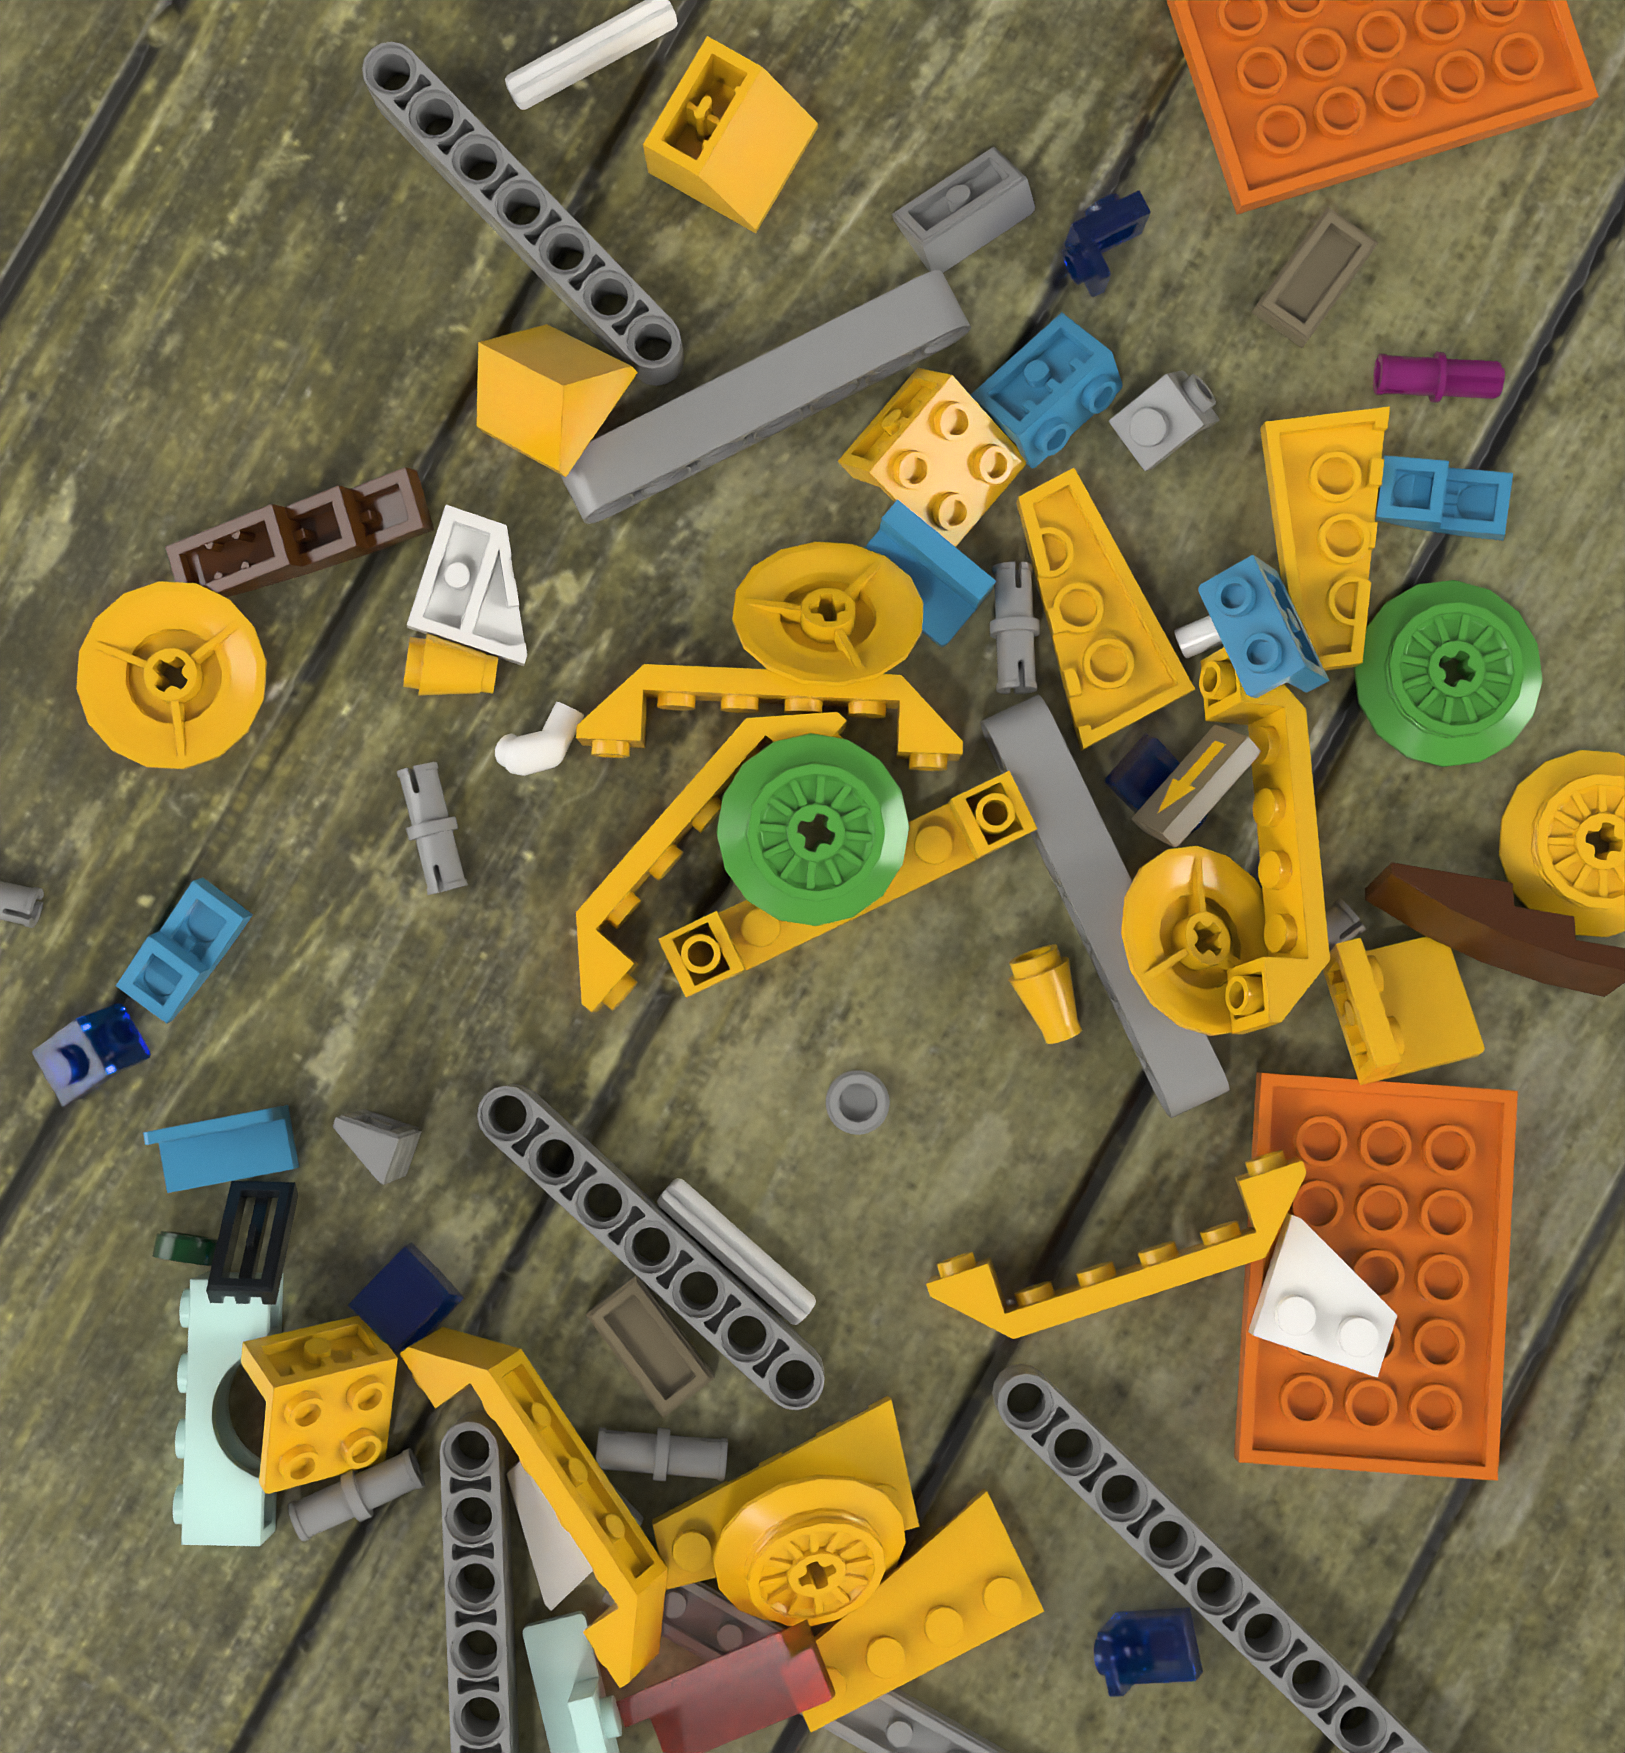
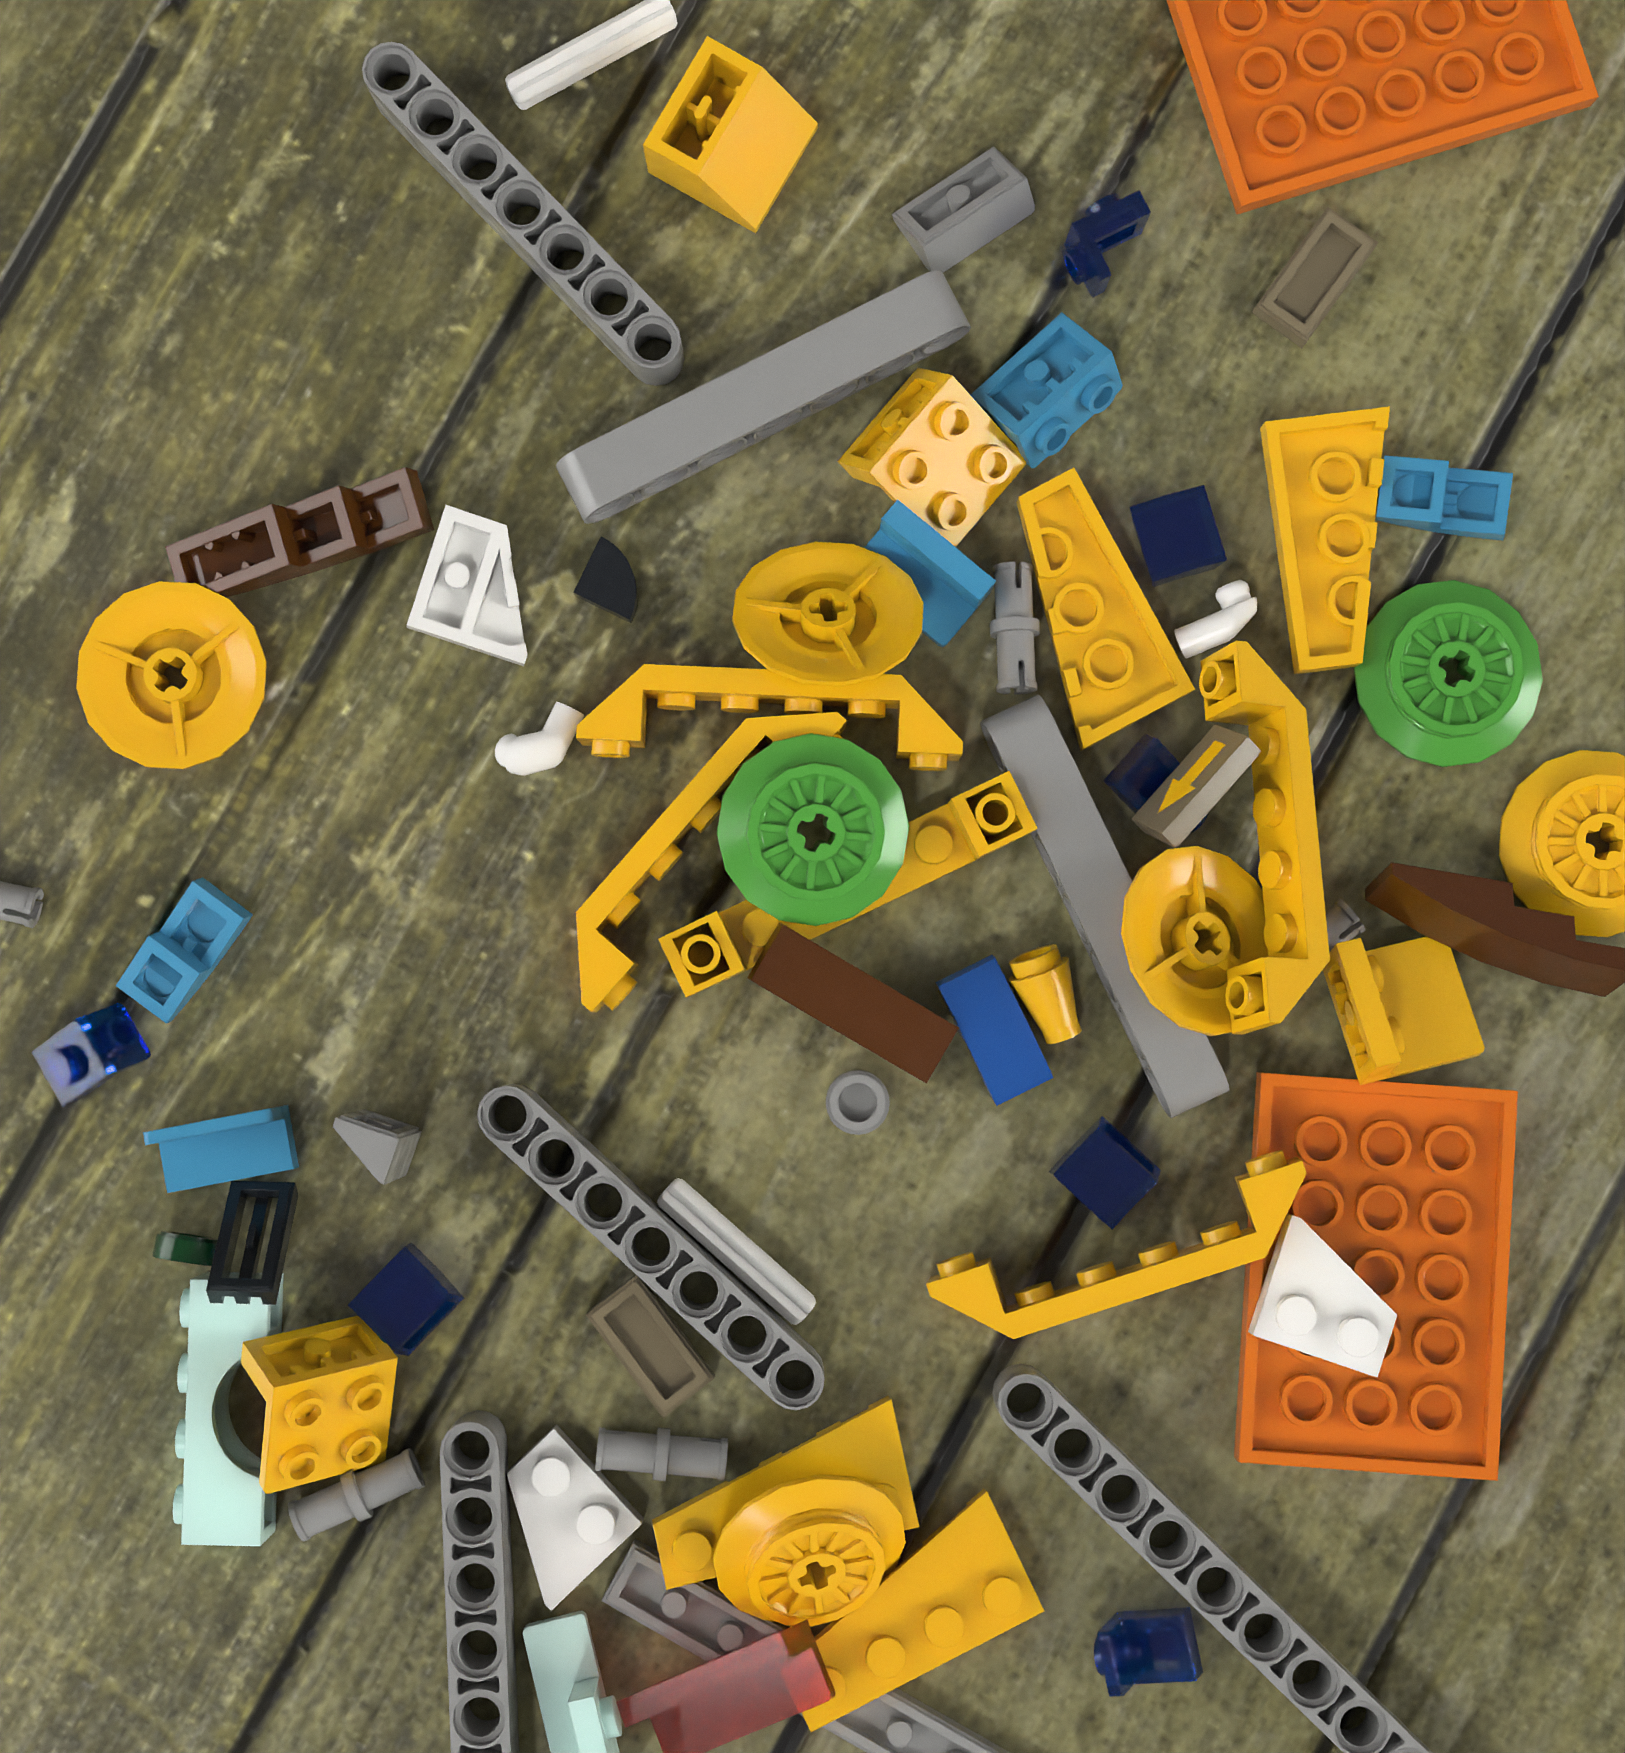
(432, 828): light grey pin -> none
(447, 667): yellow cone -> none
(546, 393): yellow slope -> none
(570, 1479): yellow slope -> none
(609, 582): none -> black tile
(852, 1003): none -> reddish brown slope
(994, 1030): none -> blue slope
(1106, 1172): none -> clear blue piece
(1165, 417): light grey bracket -> none
(1178, 535): none -> clear blue piece
(1261, 629): dark azure bracket -> none
(1437, 377): magenta axle -> none

